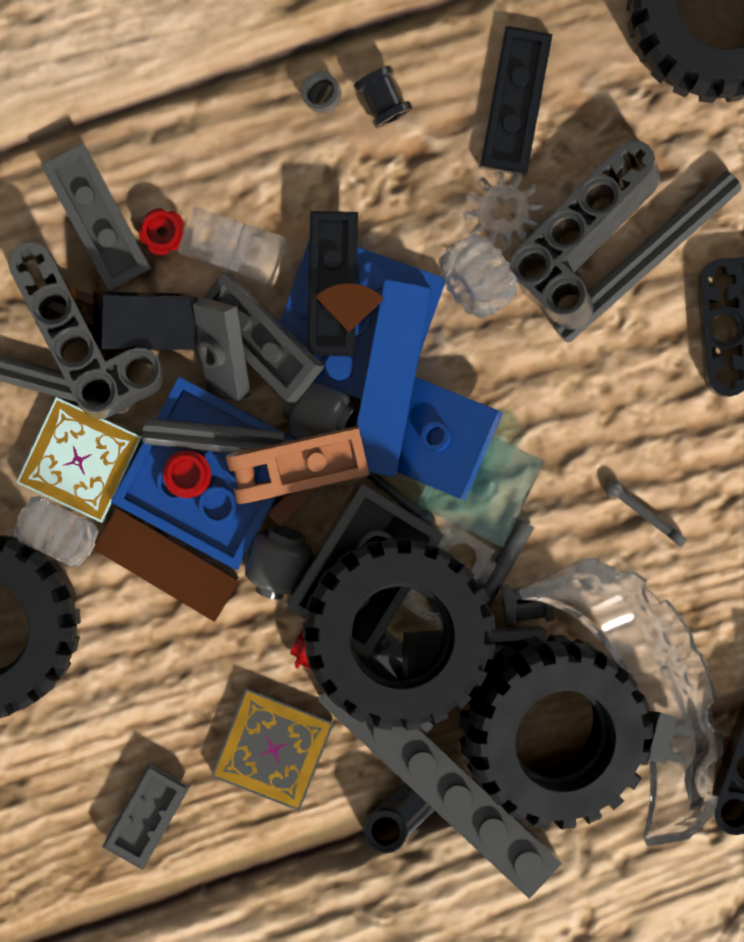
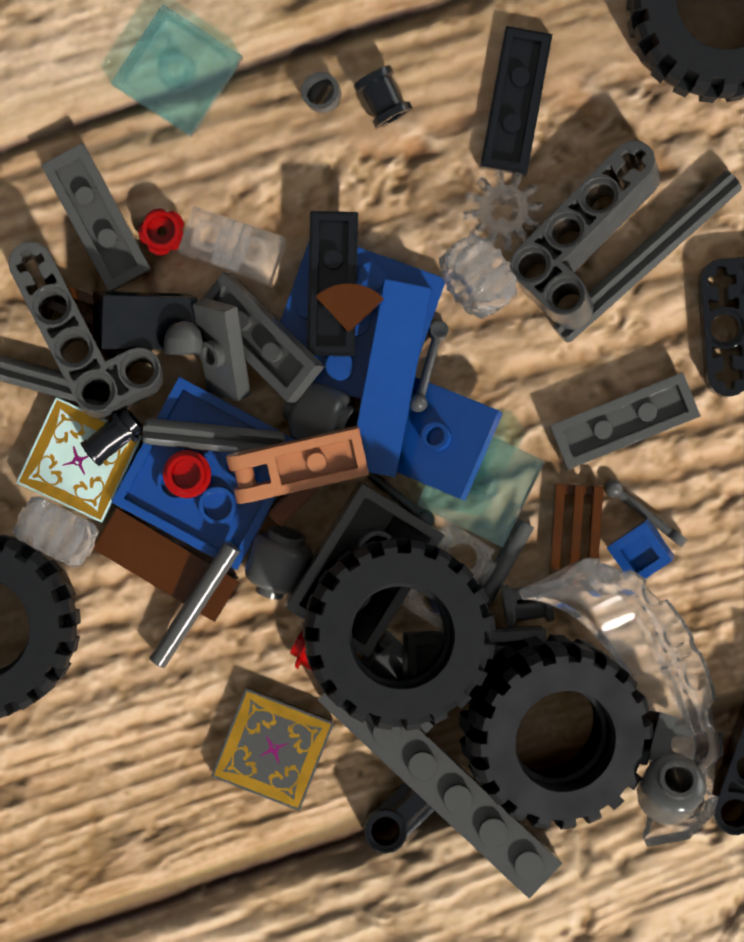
(112, 436): none -> black pin
(146, 815): dark grey plate -> none
(176, 70): none -> clear light blue plate
(183, 339): none -> dark grey hinge
(194, 604): none -> dark grey bar
(437, 332): none -> dark grey hinge
(576, 529): none -> reddish brown tile
(624, 421): none -> dark grey plate
(641, 550): none -> blue tile
(671, 789): none -> dark grey head

